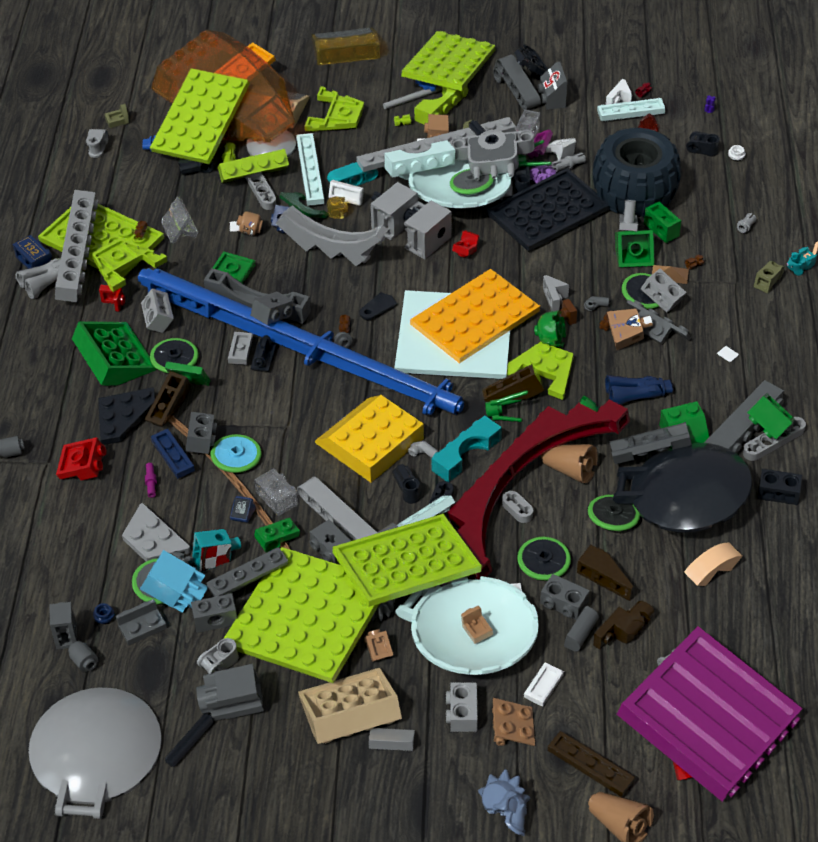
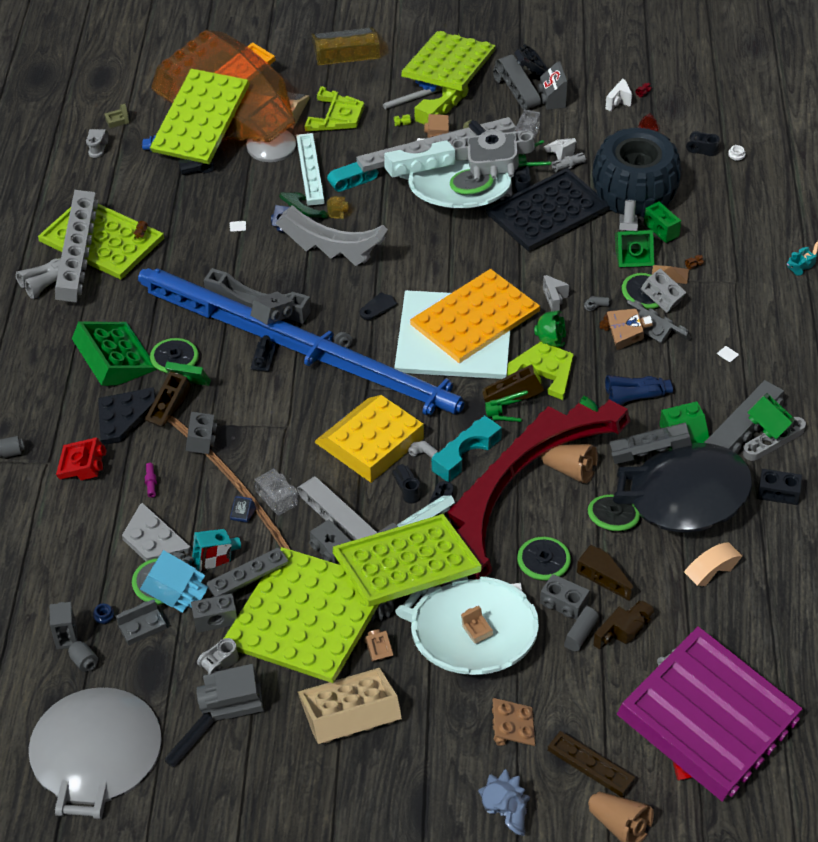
(31, 252): dark blue brick -> none
(116, 297): red bracket -> none
(120, 256): lime wing -> none
(157, 310): light grey brick -> none
(172, 453): dark blue plate -> none
(178, 221): clear bracket -> none
(229, 154): lime pin -> none
(235, 265): green plate -> none
(236, 453): medium azure wheel -> none
(240, 348): light grey plate -> none
(249, 223): medium nougat head -> none
(251, 165): lime arch -> none
(262, 185): light grey beam -> none
(272, 535): green plate -> none
(344, 323): reddish brown piece -> none
(352, 193): white tile -> none
(391, 739): light grey slope -> none
(400, 210): light grey piece -> none
(462, 707): light grey brick -> none
(467, 244): red bracket -> none
(516, 508): light grey beam -> none
(537, 177): medium lavender gear -> none
(543, 684): white tile -> none
(546, 136): magenta tile -> none
(569, 312): reddish brown plate -> none
(630, 109): light aqua plate -> none
(709, 107): dark purple piece -> none
(744, 225): light grey pin -> none
(768, 276): olive leg -> none

